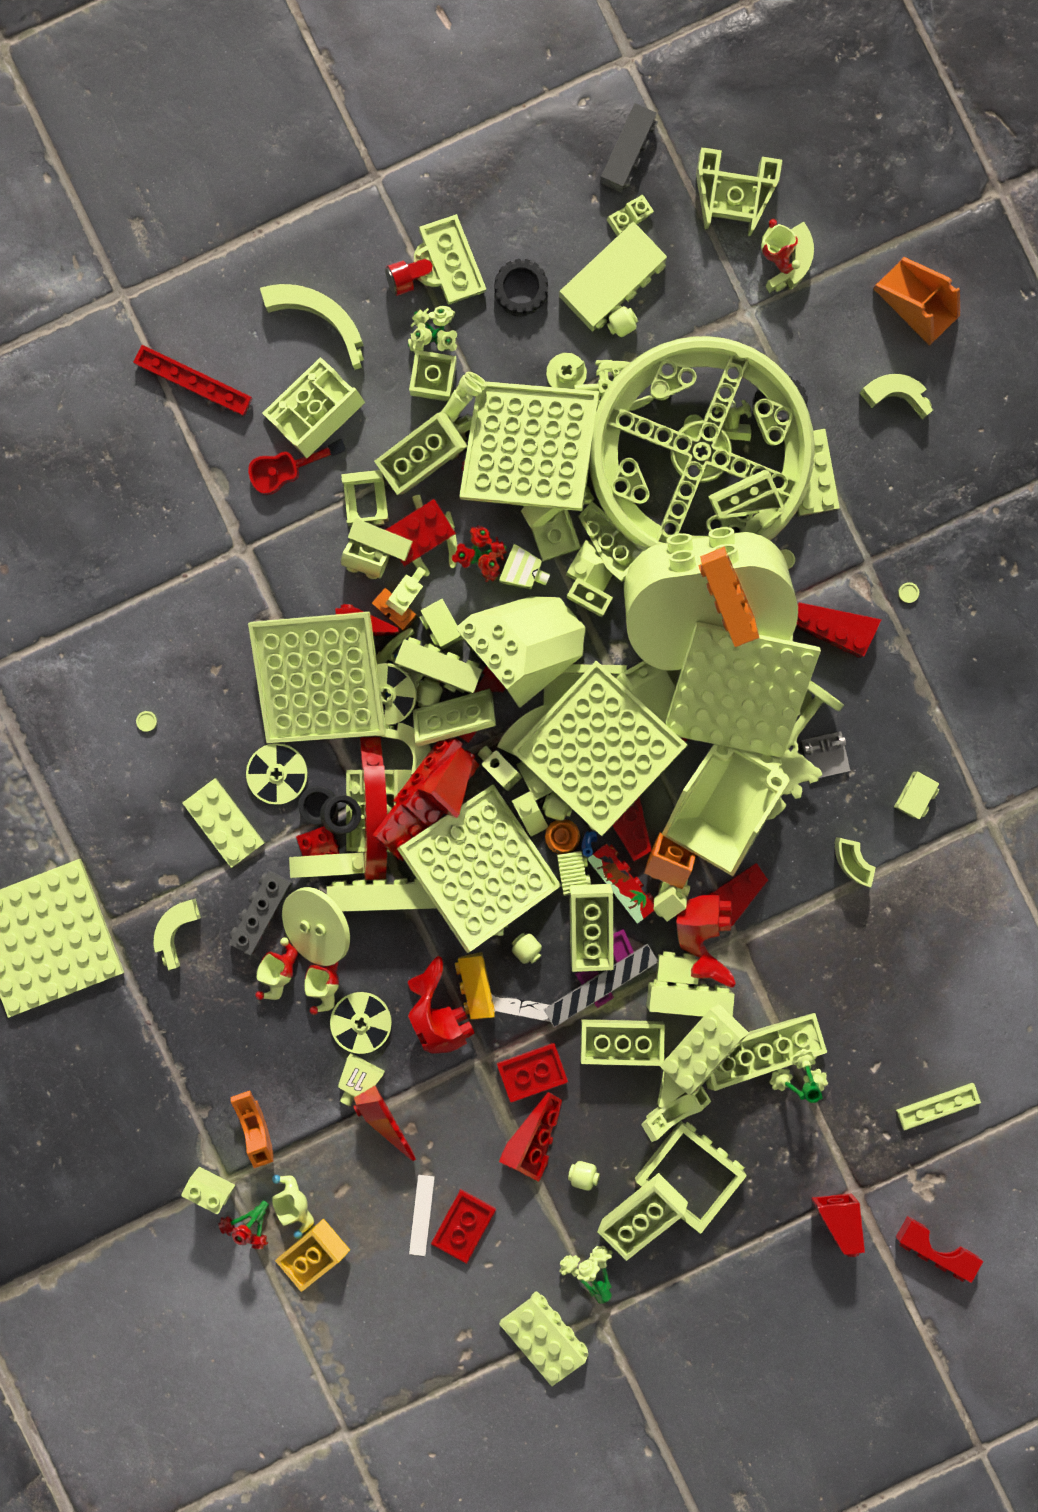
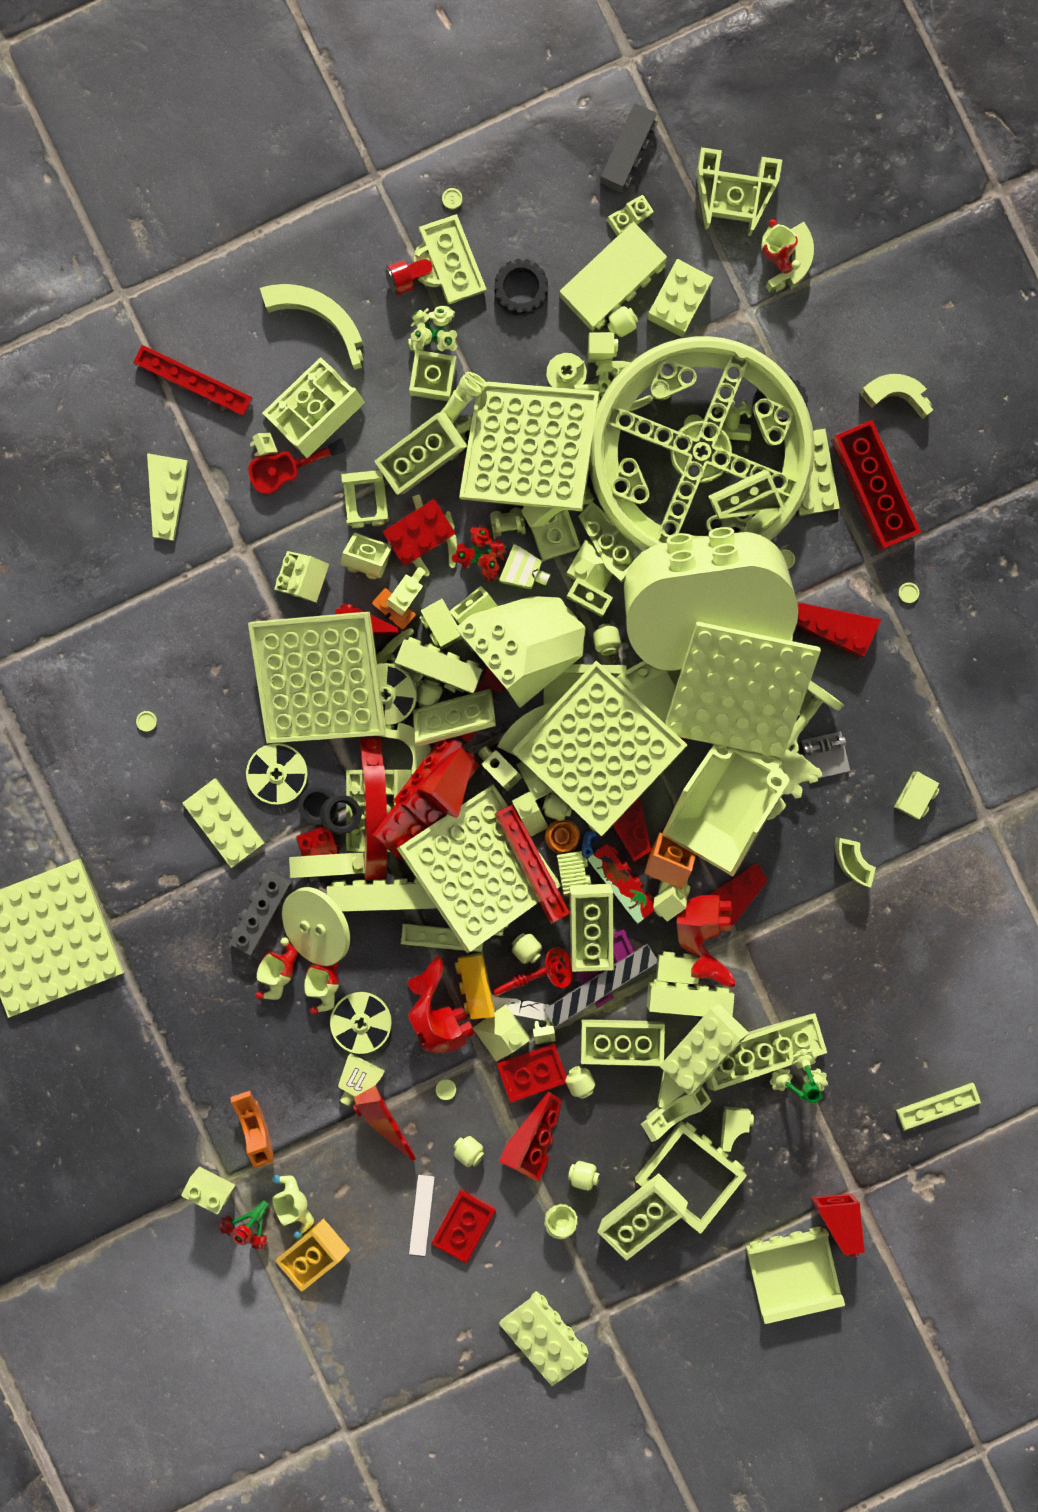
(166, 492): none -> yellowish green wing
(167, 928): yellowish green arch -> none
(264, 444): none -> yellowish green tile
(301, 576): none -> yellowish green slope
(380, 539): yellowish green tile -> none
(432, 937): none -> yellowish green tile
(446, 1089): none -> yellowish green piece
(452, 198): none -> yellowish green piece
(468, 1151): none -> yellowish green head
(474, 603): none -> yellowish green brick
(501, 1033): none -> yellowish green slope
(507, 522): none -> yellowish green piece
(532, 863): none -> red plate
(544, 1034): none -> yellowish green tile
(550, 969): none -> red dish
(560, 1221): none -> yellowish green hair
(580, 1082): none -> yellowish green head
(588, 1270): yellowish green plant -> none
(602, 347): none -> yellowish green brick
(606, 639): none -> yellowish green head
(679, 298): none -> yellowish green brick
(729, 596): orange wedge -> none
(734, 1123): none -> yellowish green arch
(794, 1275): none -> yellowish green panel
(875, 485): none -> red brick
(921, 298): orange ladder -> none
(960, 1261): red arch -> none

